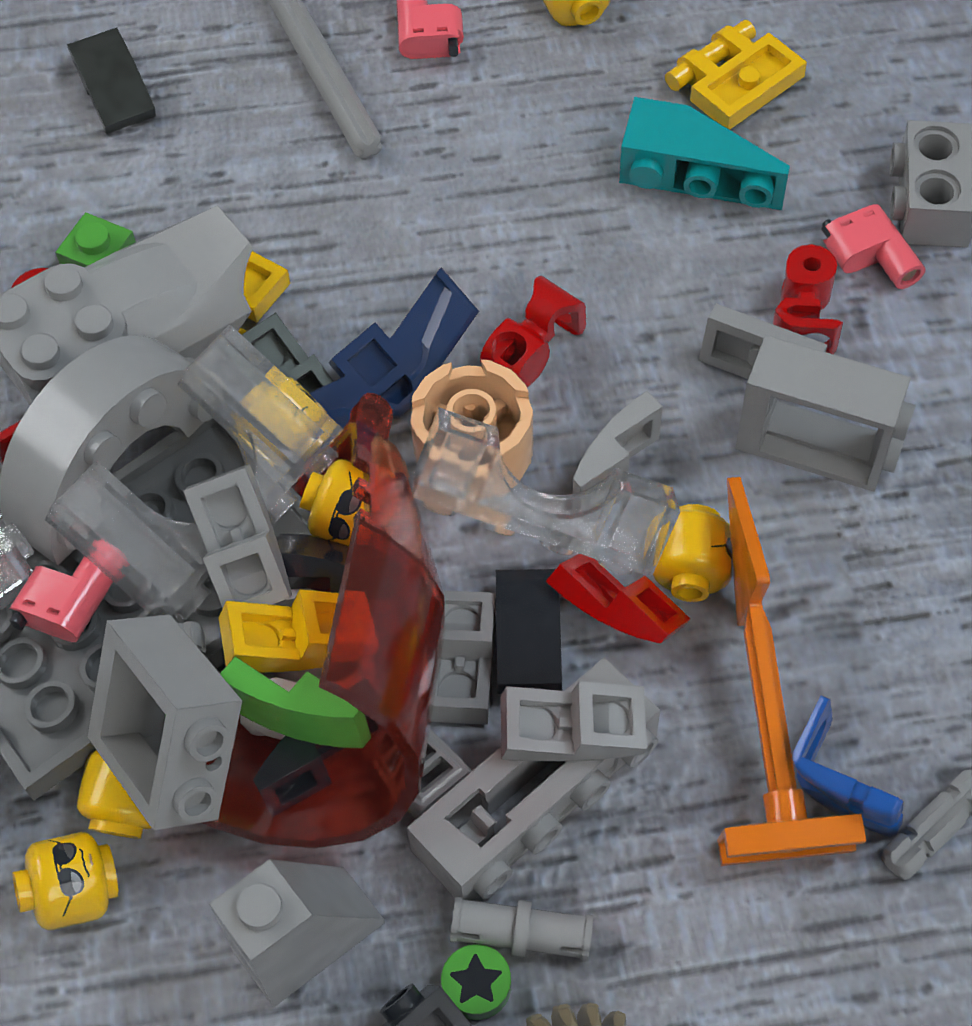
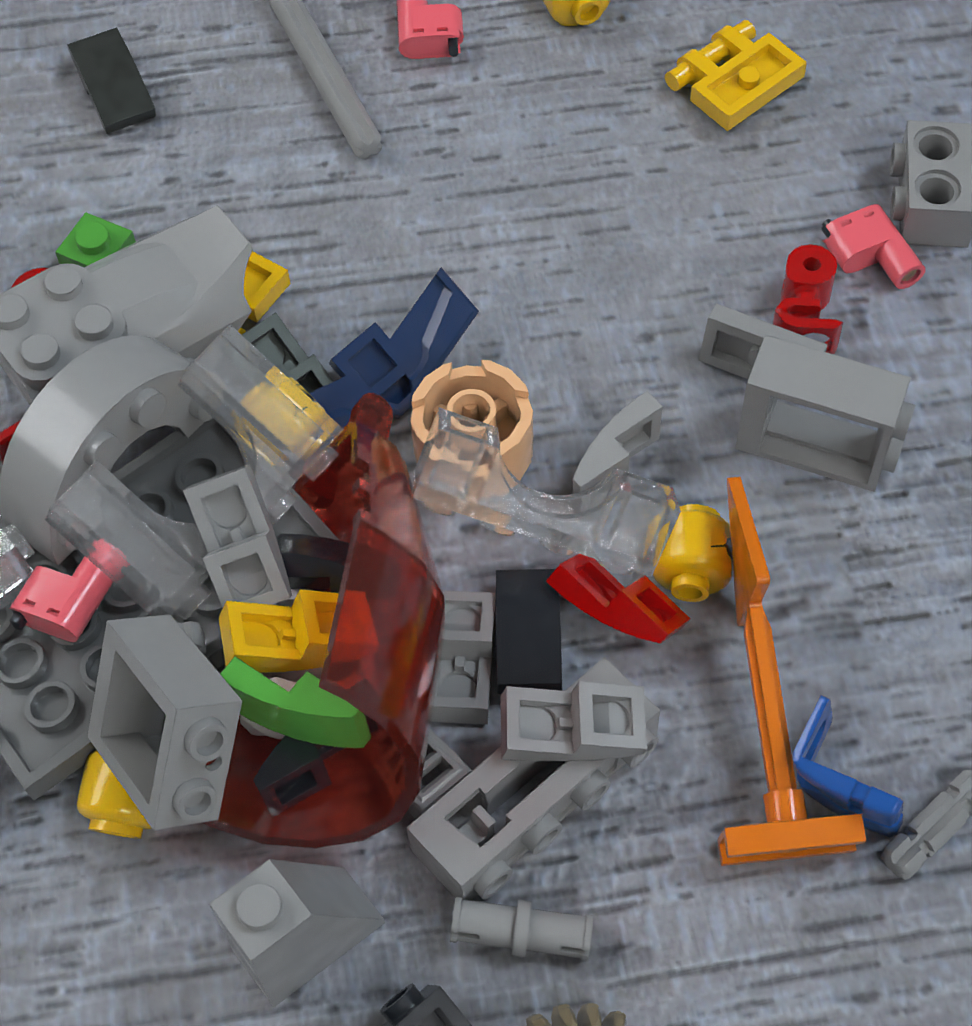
(66, 881): yellow head -> none
(332, 502): yellow head -> none
(477, 981): bright green tile -> none
(525, 345): red leg -> none
(693, 155): teal slope -> none

